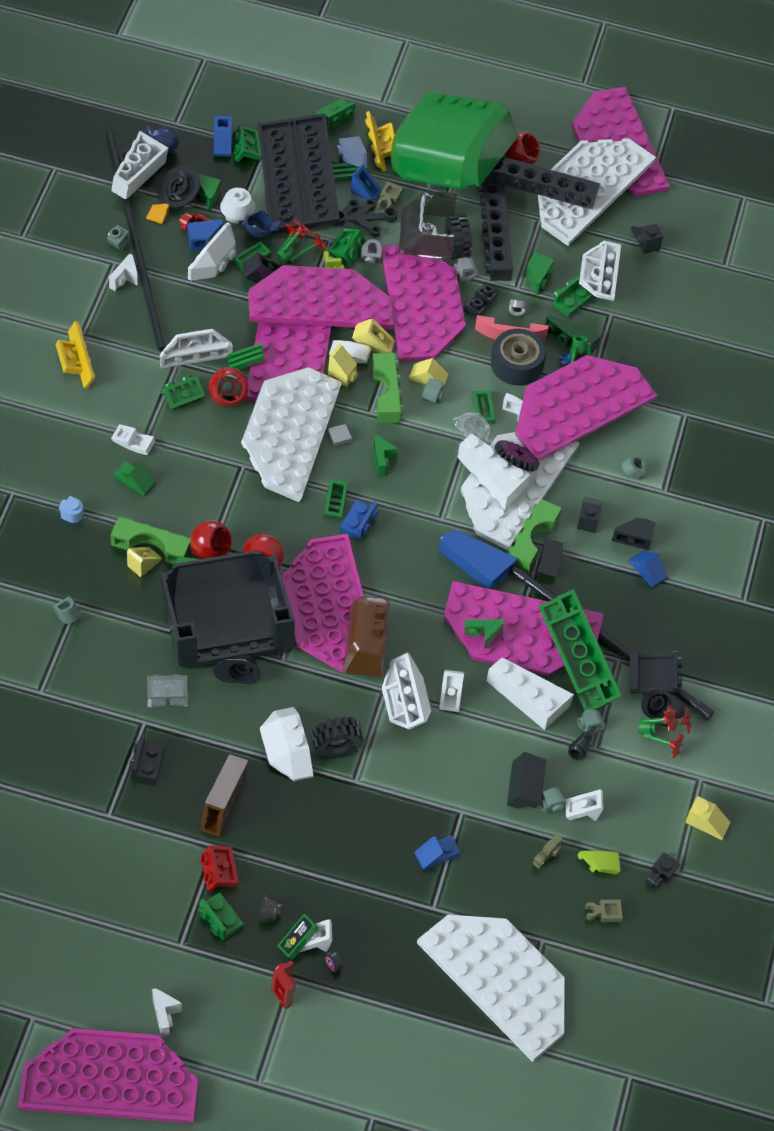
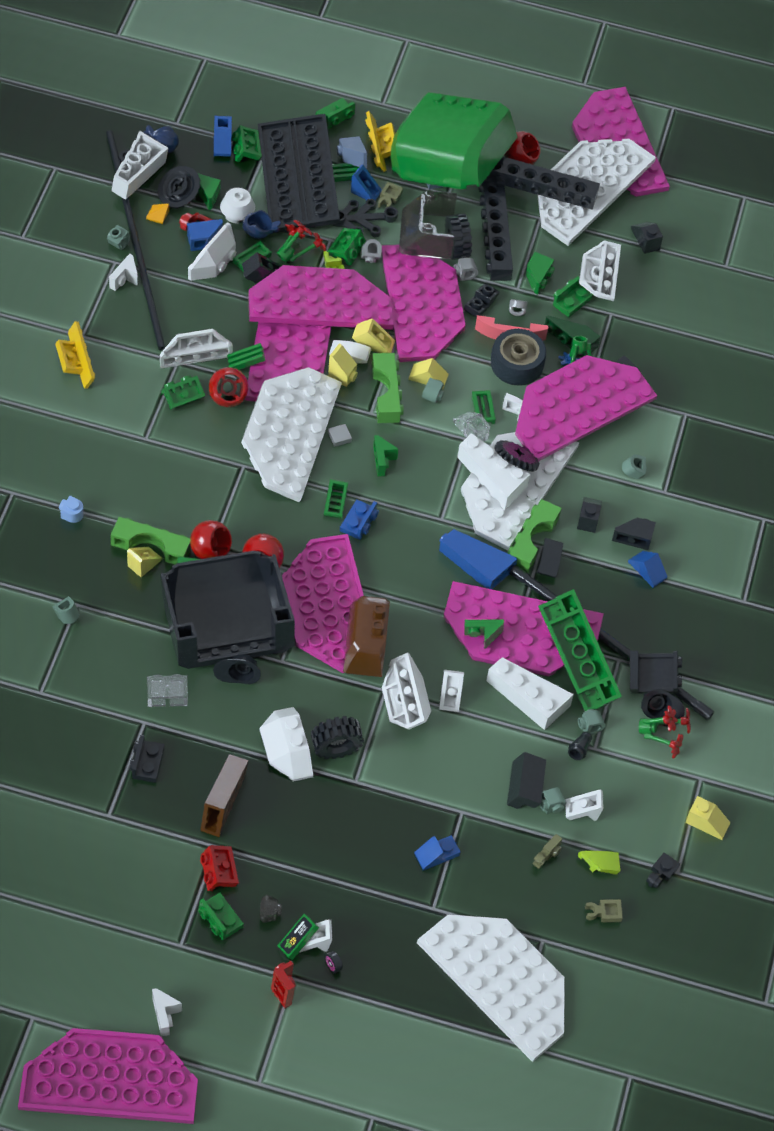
(132, 440): white slope -> none
(135, 477): green slope -> none

